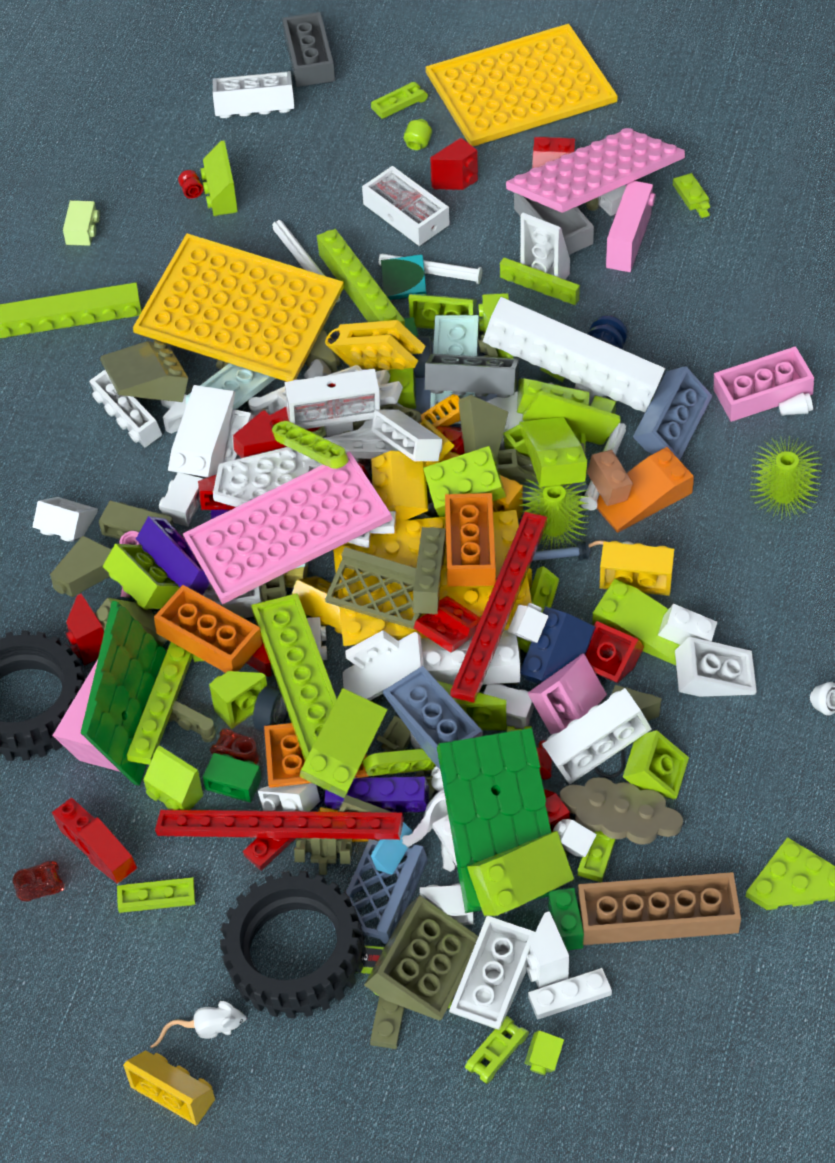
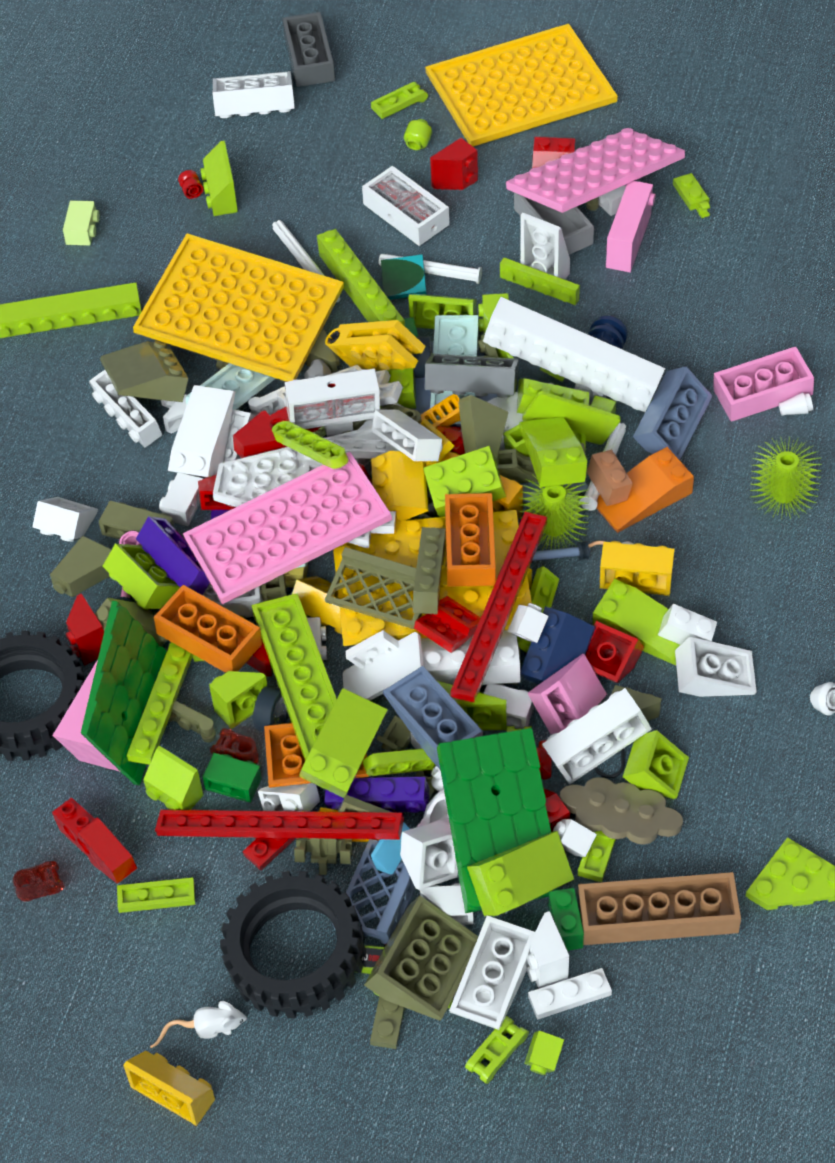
(429, 854): none -> white slope

